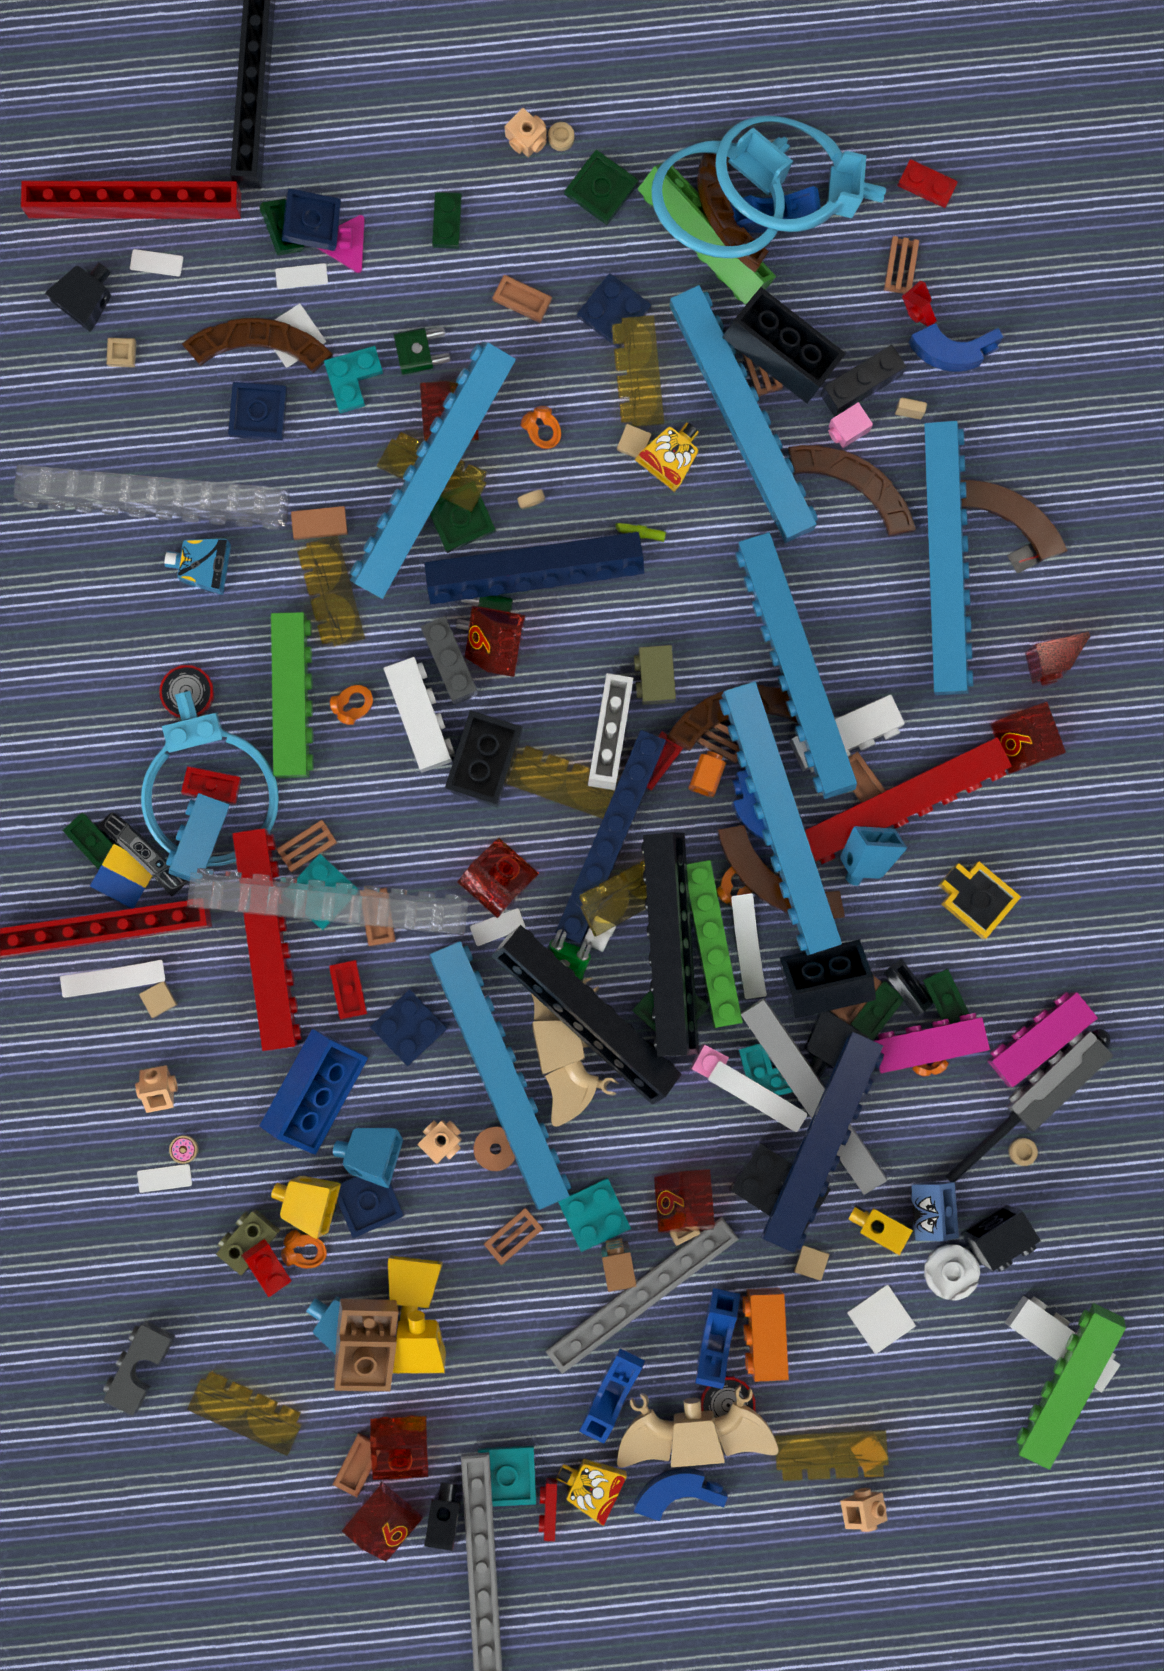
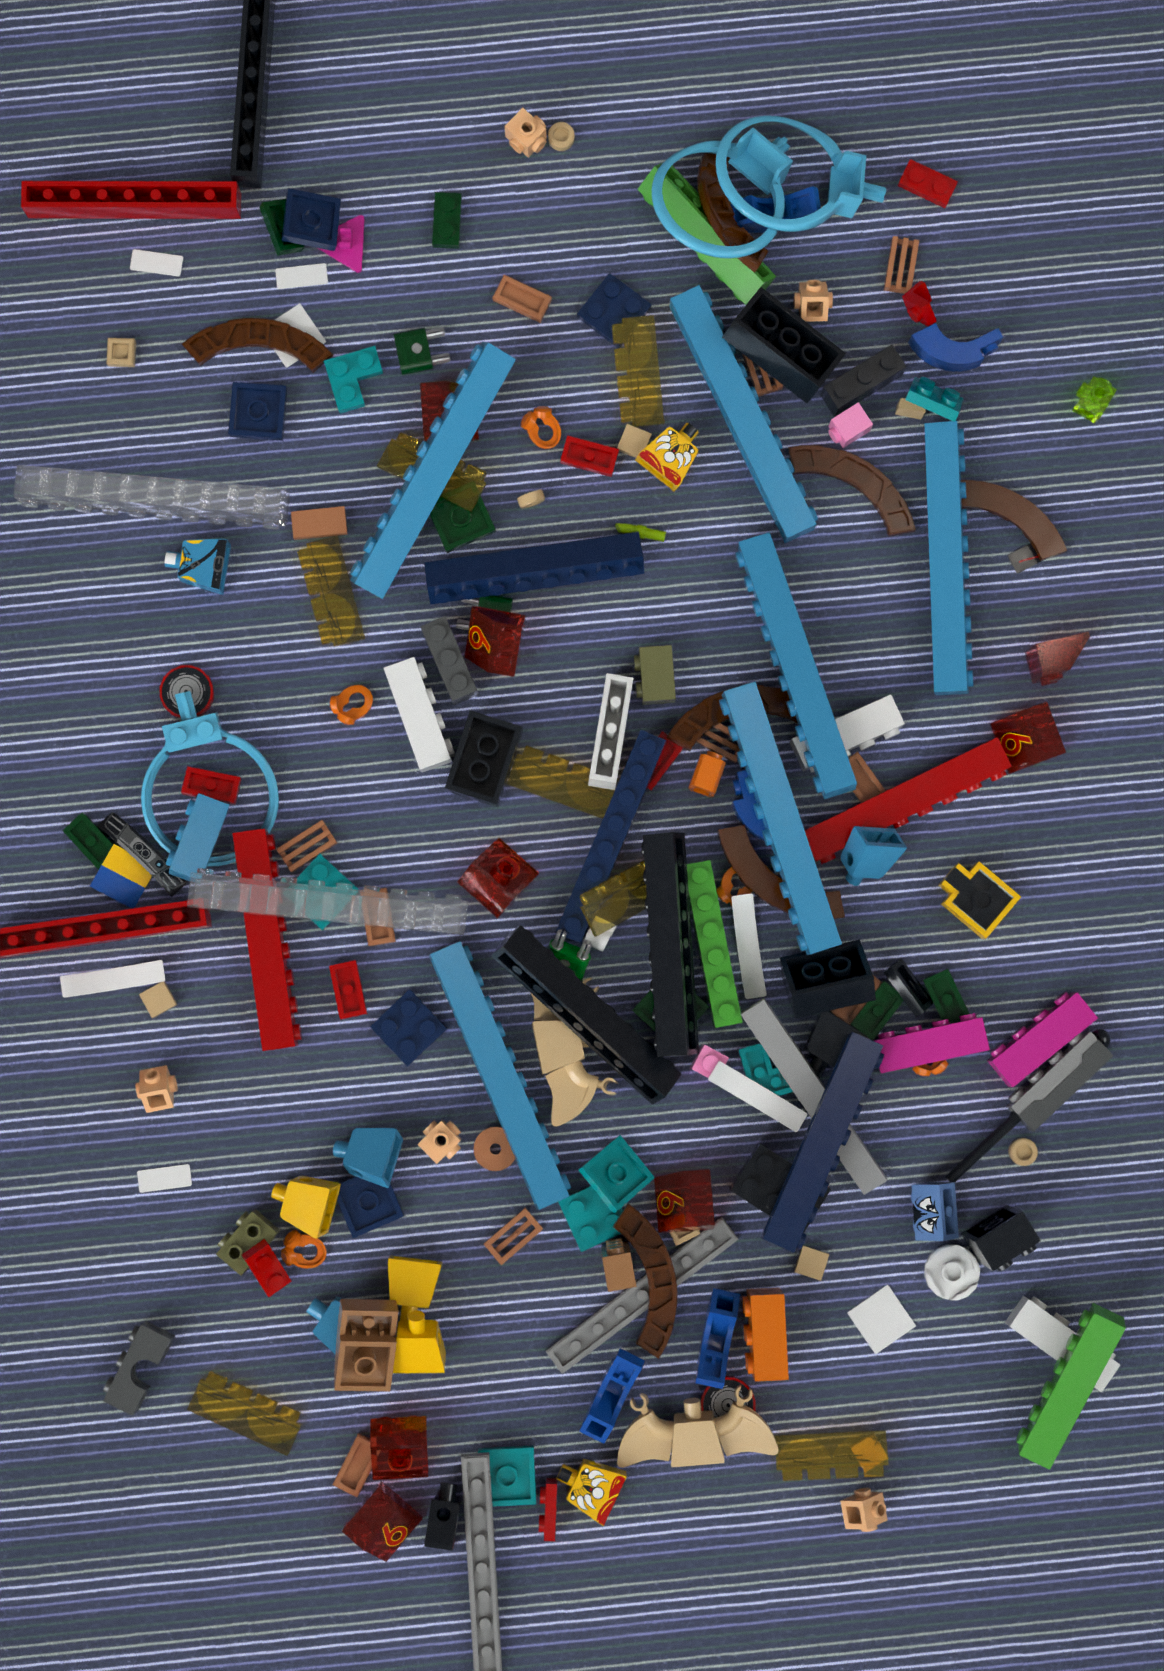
(82, 294): black torso -> none
(183, 1149): tile -> none
(290, 695): bright green brick -> none
(313, 1092): blue slope -> none
(496, 927): white sticker -> none
(589, 456): none -> red plate
(601, 187): dark green plate -> none
(616, 1174): none -> teal plate
(660, 1277): none -> reddish brown tile
(674, 1485): blue arch -> none
(813, 301): none -> light nougat brick
(894, 1234): yellow torso -> none
(935, 399): none -> teal plate
(1093, 398): none -> clear neon green brick

